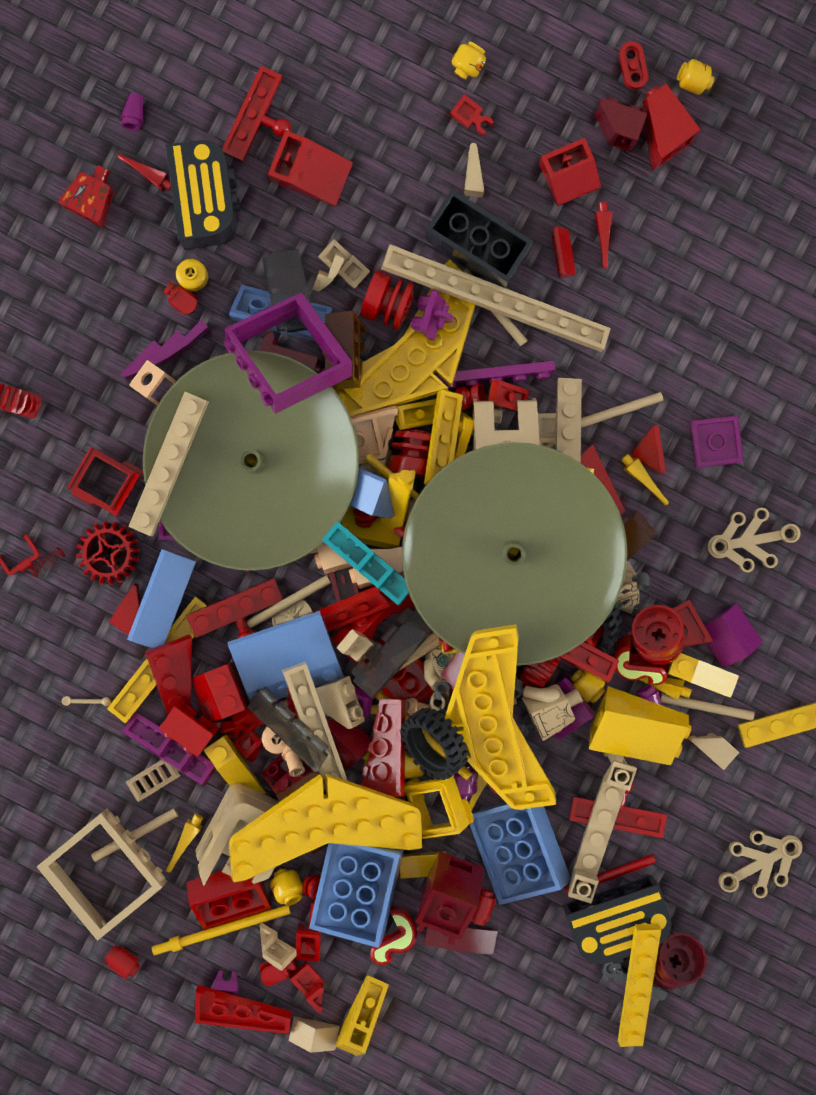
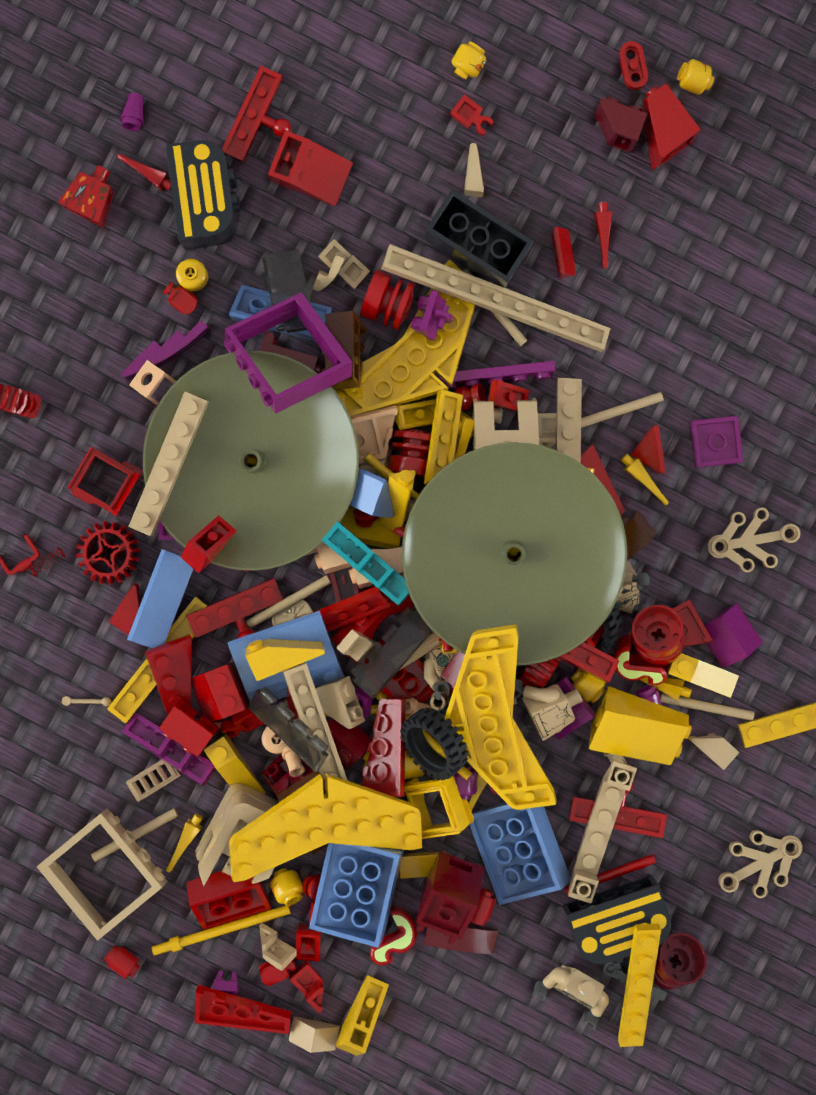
(207, 543): none -> red slope
(249, 745): red slope -> none
(277, 655): none -> yellow slope
(570, 171): red slope -> none
(579, 988): none -> tan torso

